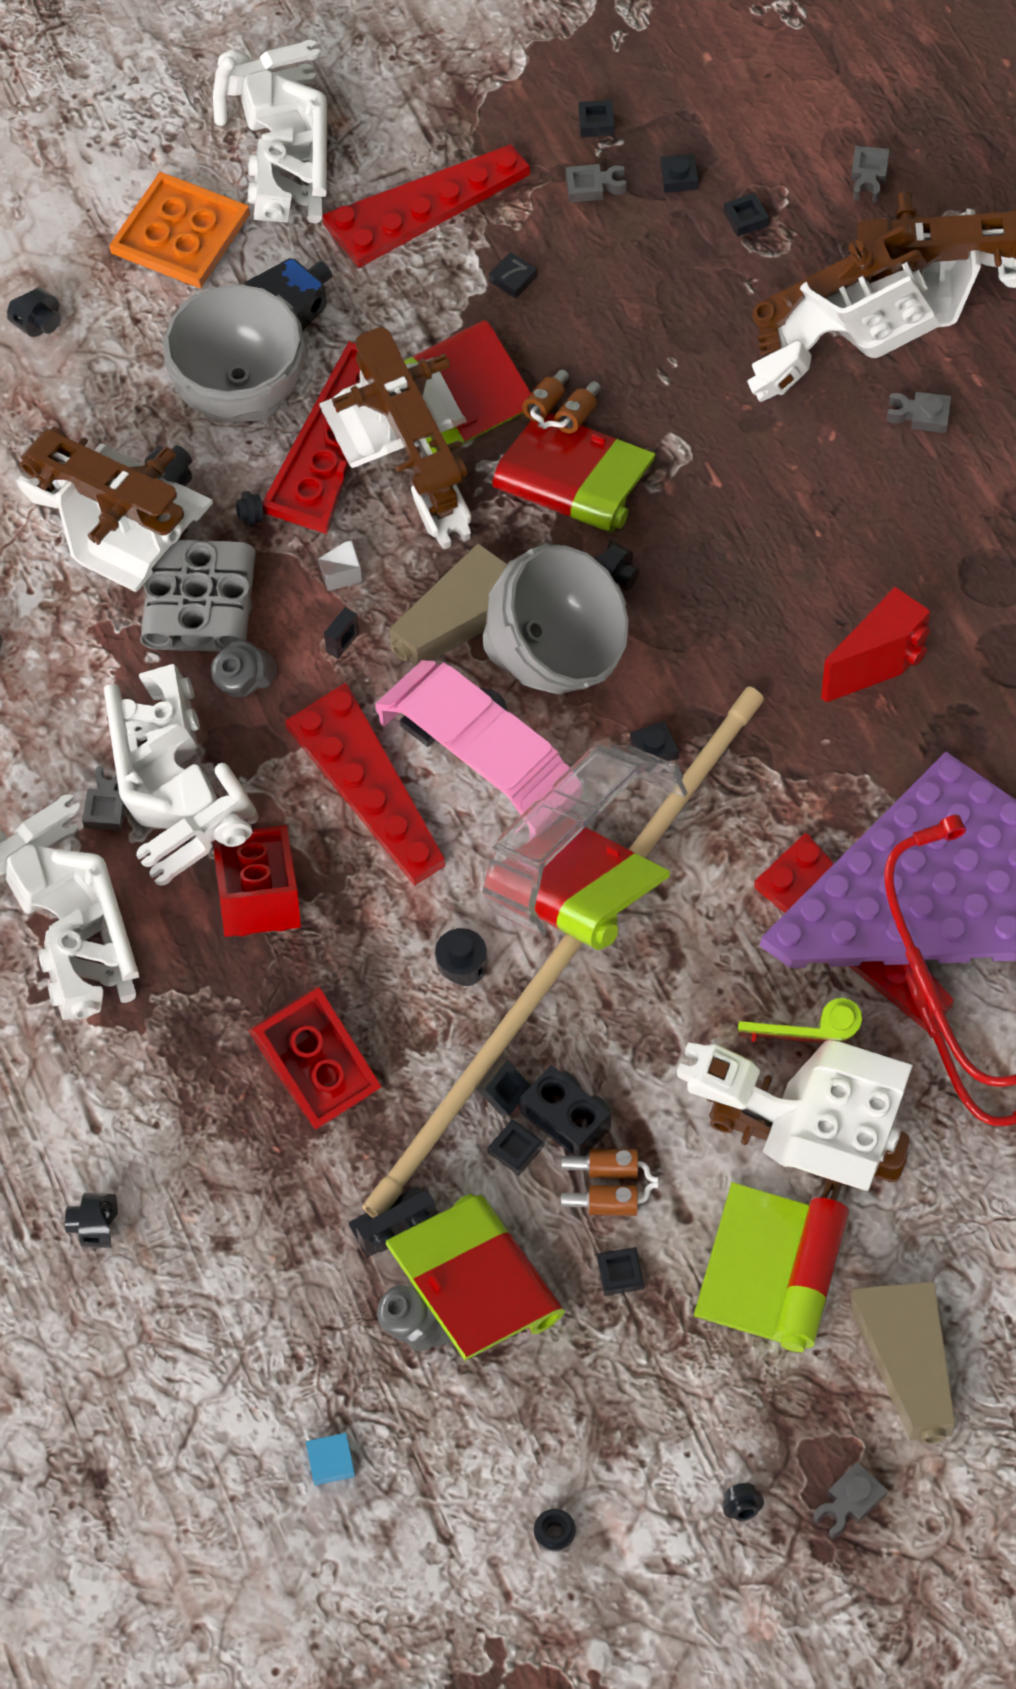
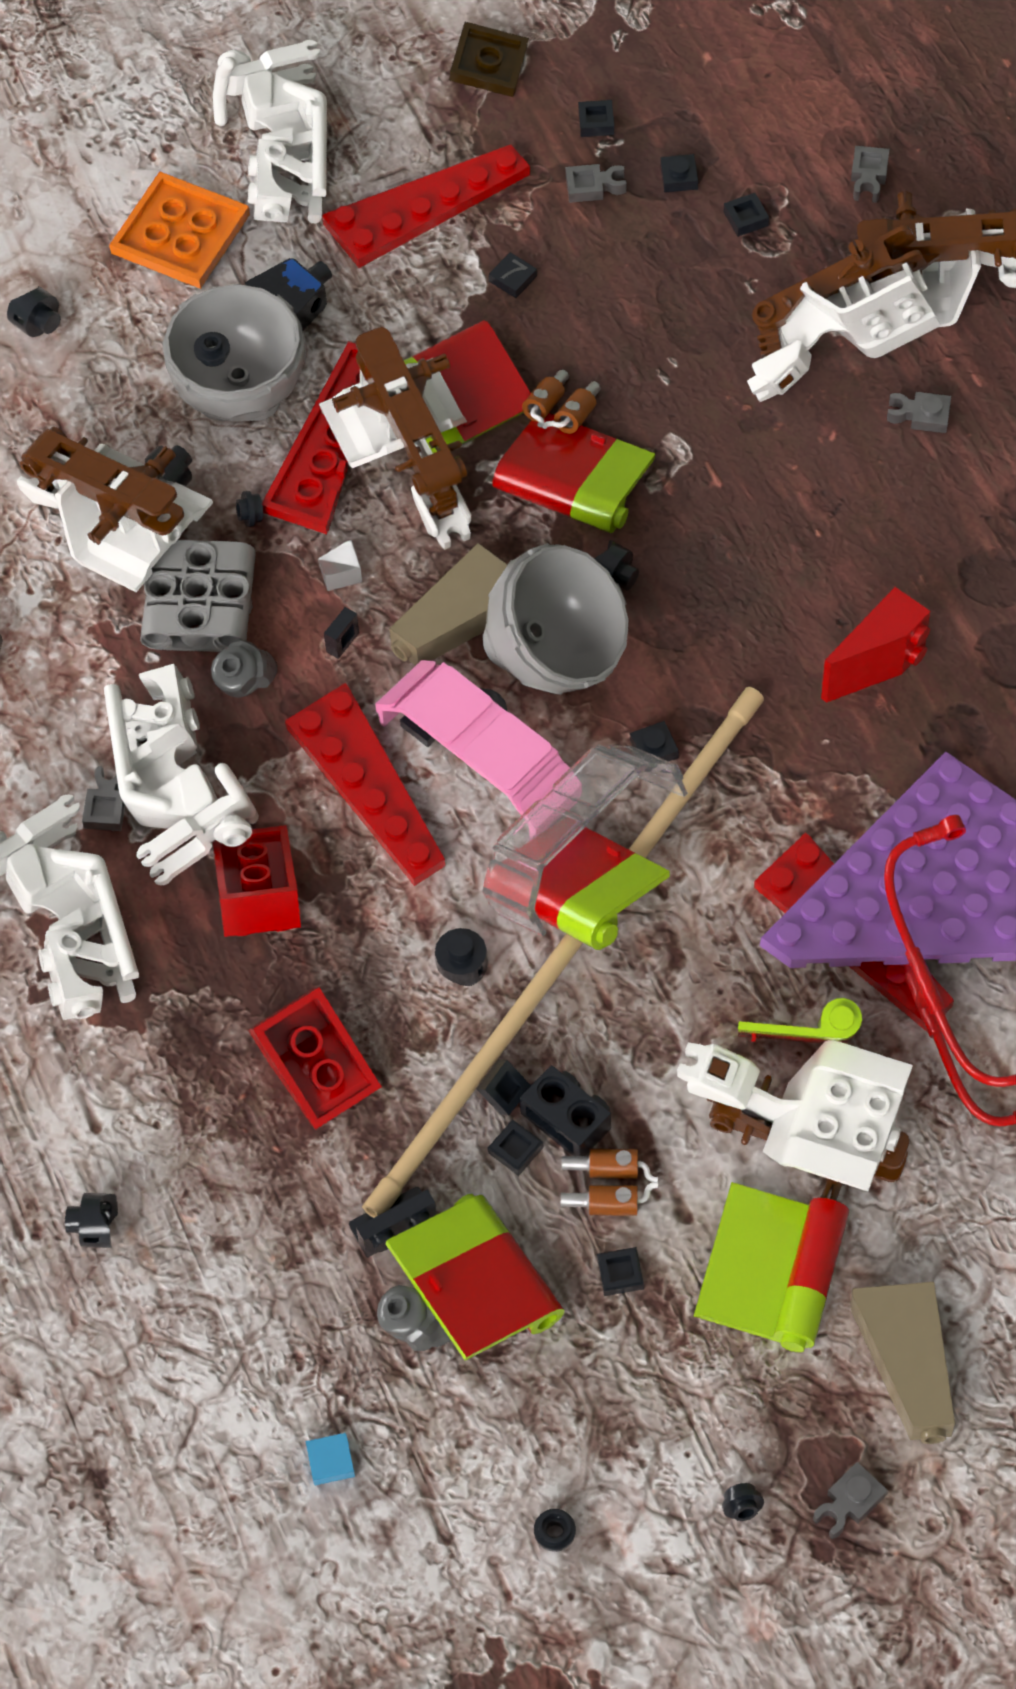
(212, 356): none -> black plate
(488, 59): none -> dark brown plate

